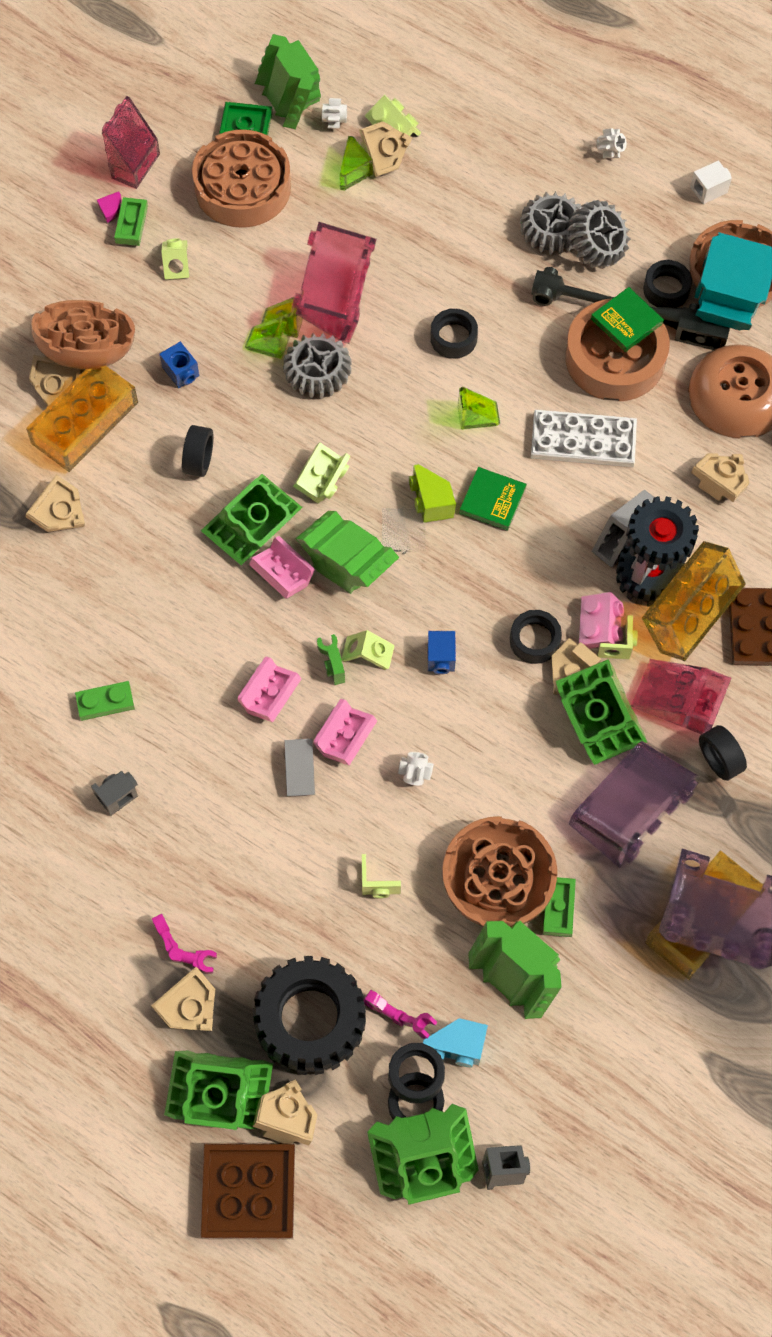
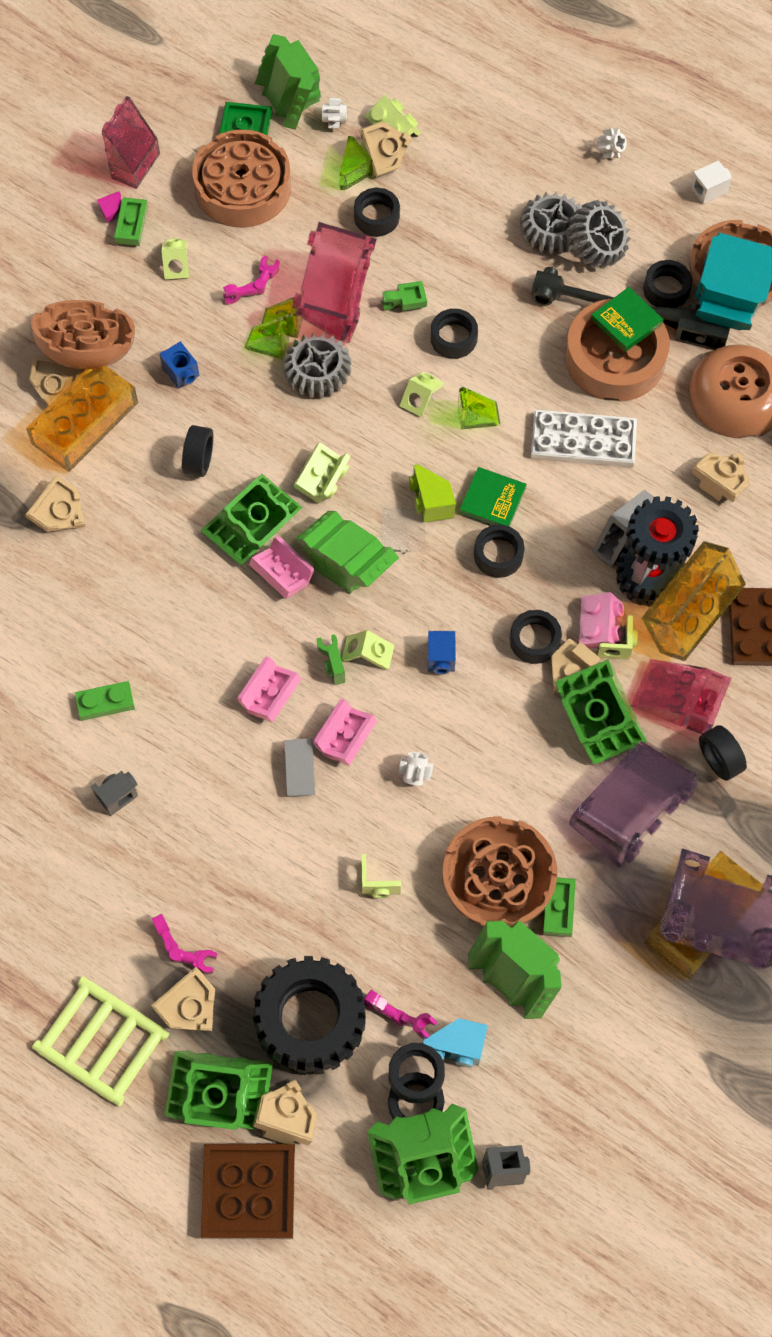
(91, 1078): none -> yellowish green bar
(233, 293): none -> dark pink piece
(376, 196): none -> black tyre
(408, 295): none -> bright green plate
(423, 385): none -> yellowish green bracket
(503, 533): none -> black tyre

